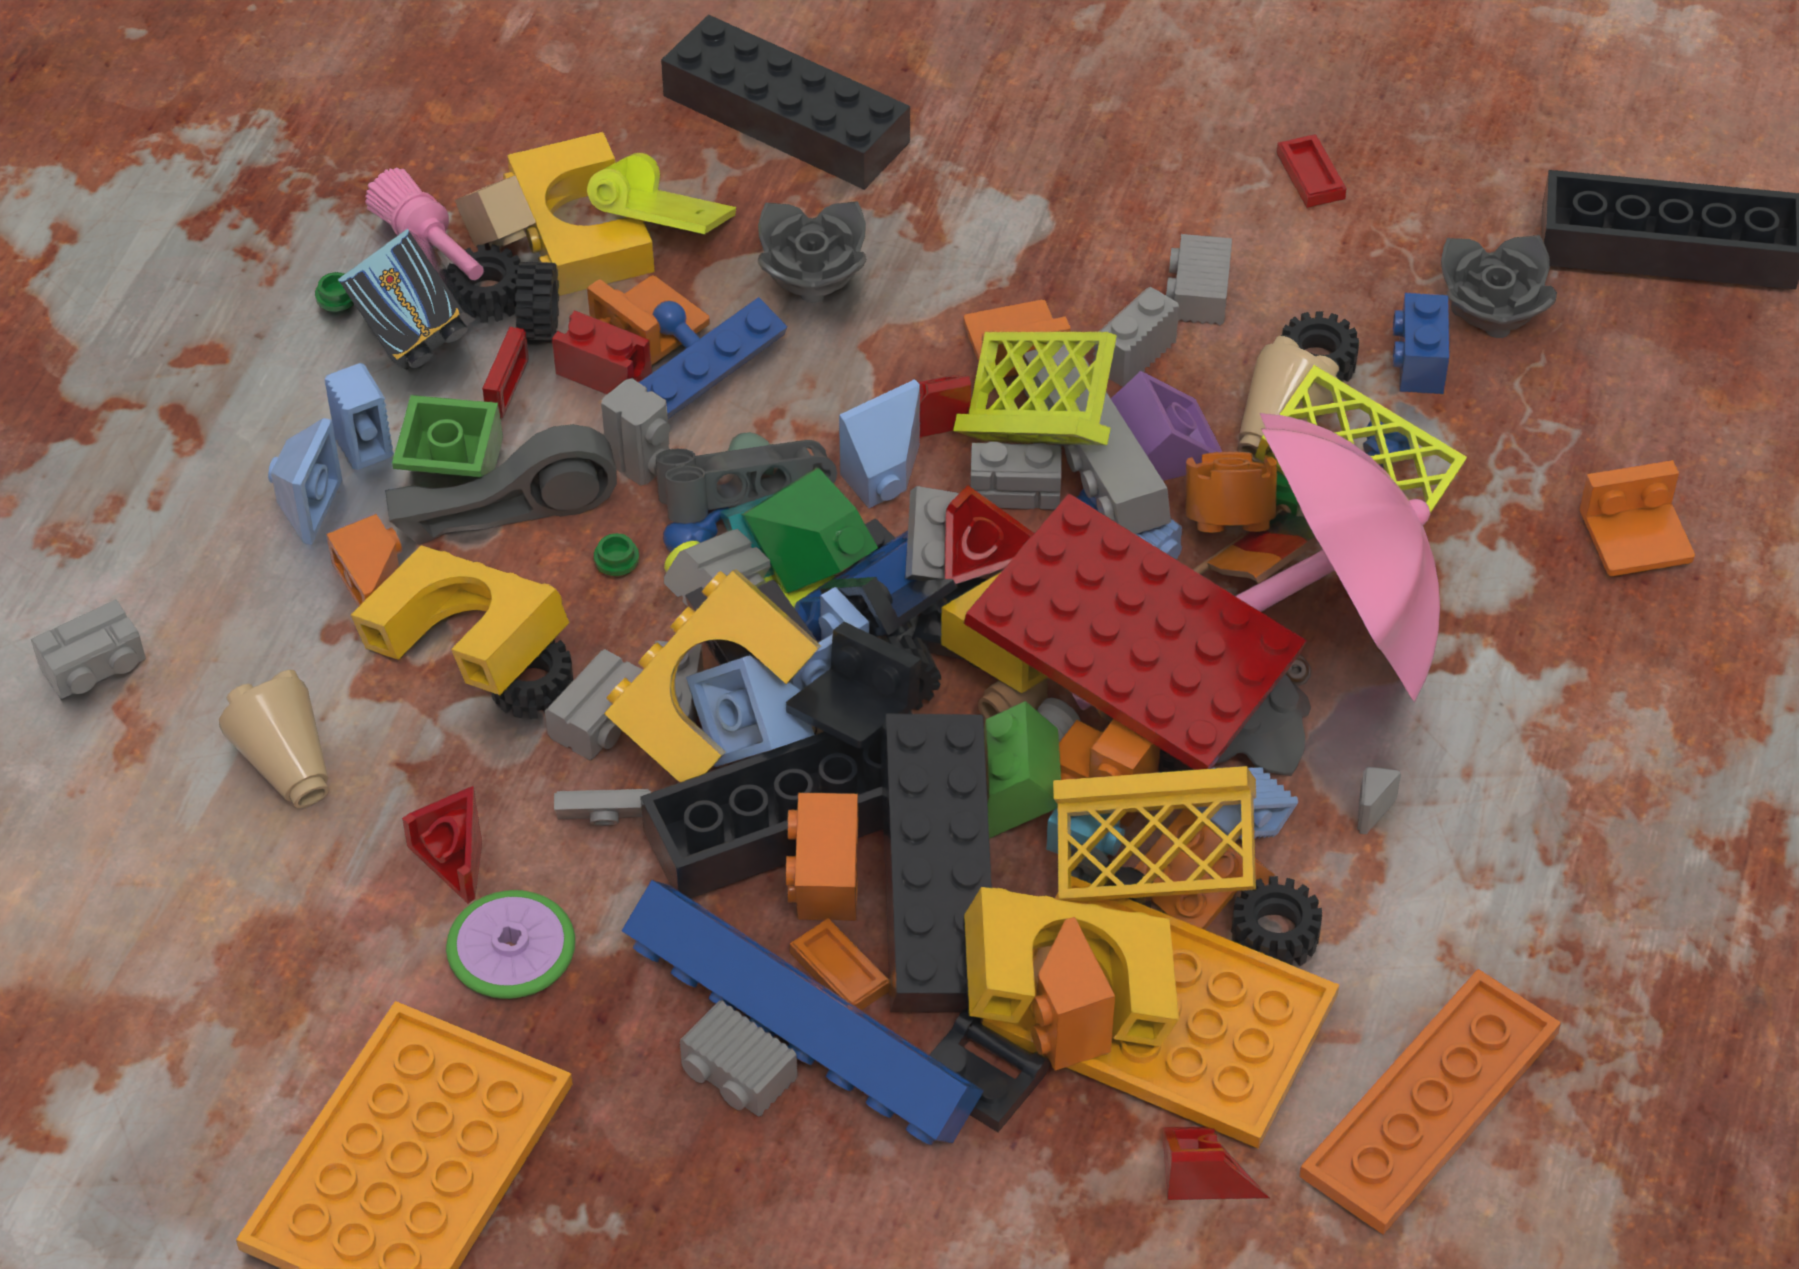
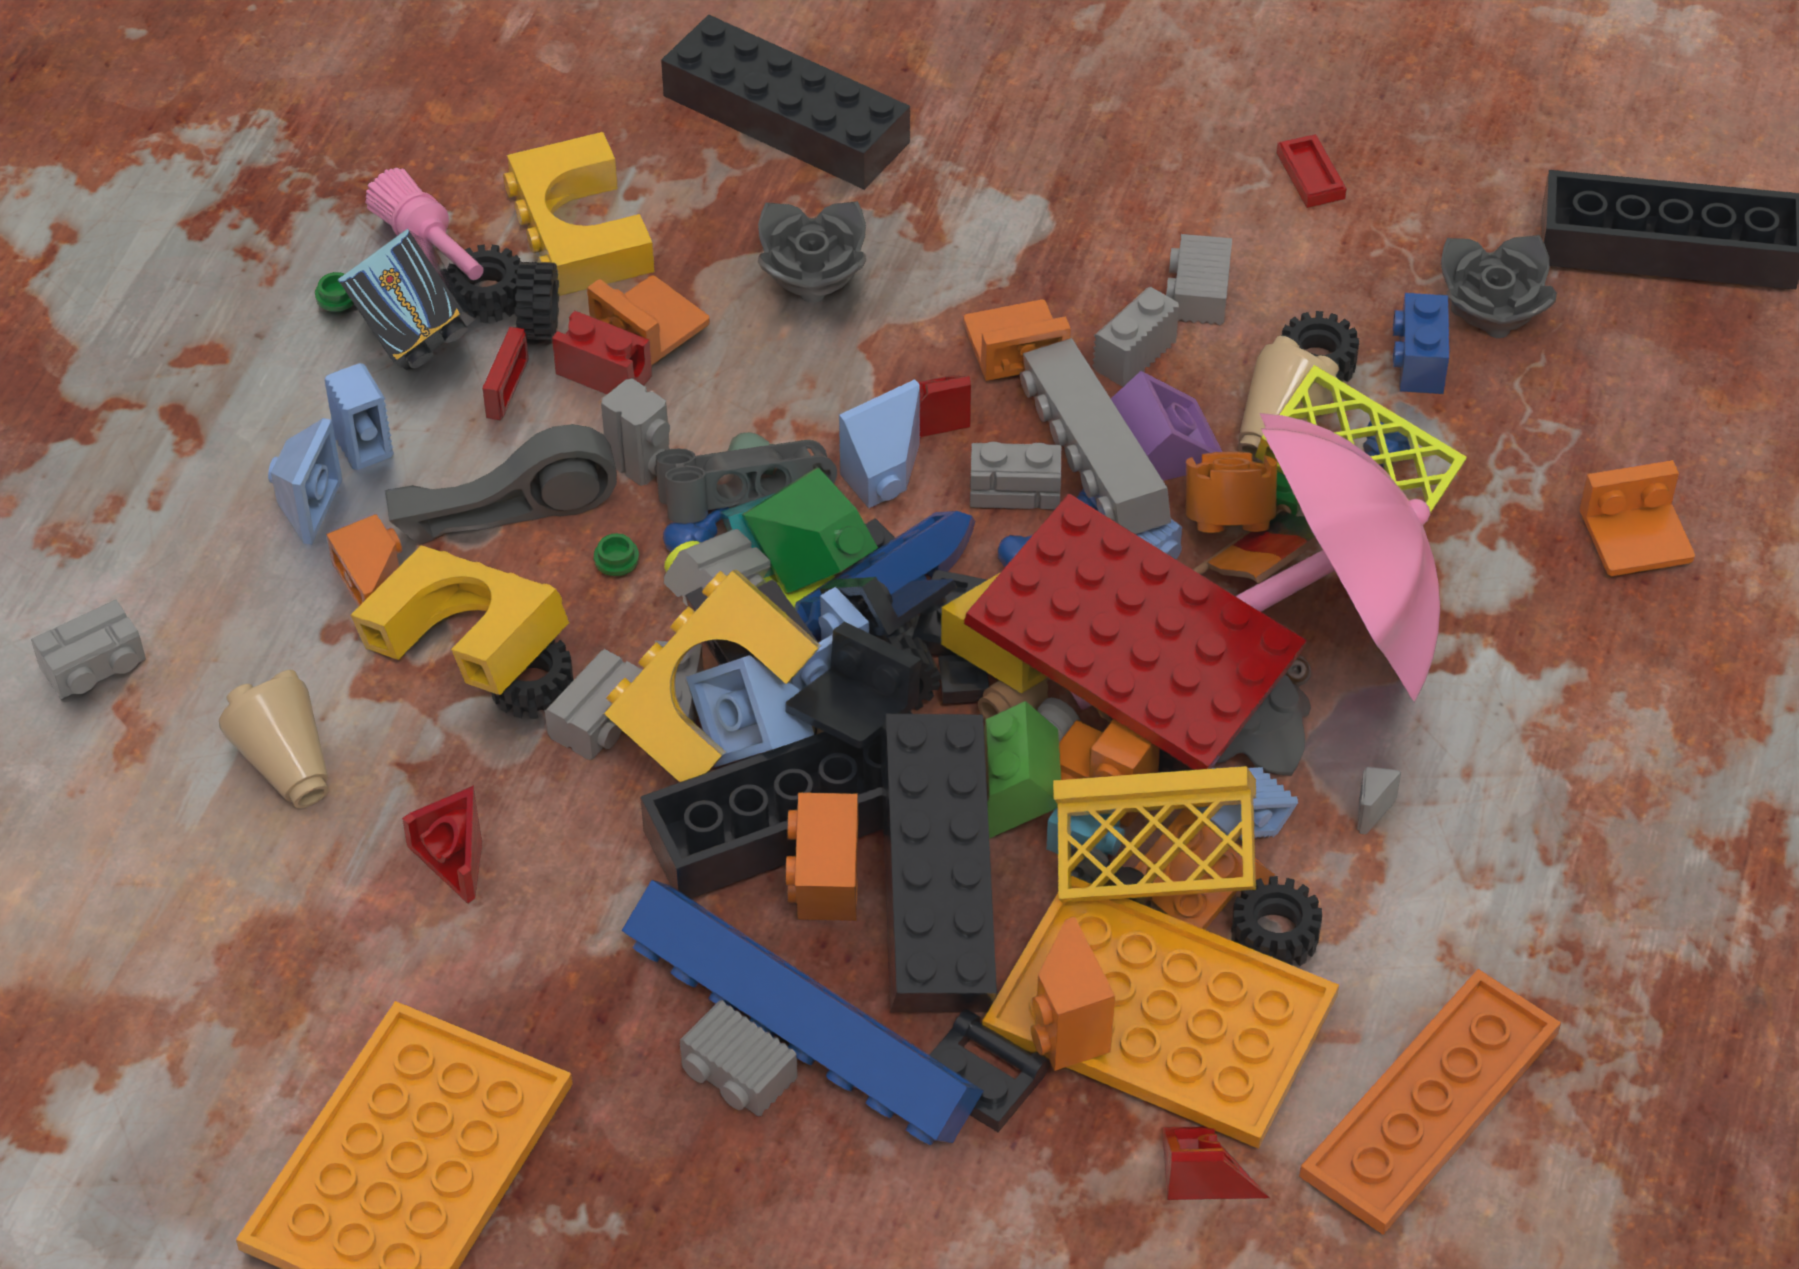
(449, 437): bright green slope -> none
(496, 213): tan brick -> none
(497, 970): lavender wheel -> none
(601, 806): light grey plate -> none
(632, 191): neon yellow door -> none
(713, 356): blue plate -> none
(839, 965): orange tile -> none
(927, 533): light grey plate -> none
(961, 680): none -> black plate
(979, 537): red slope -> none
(1033, 420): neon yellow fence -> none
(1129, 947): yellow arch -> none

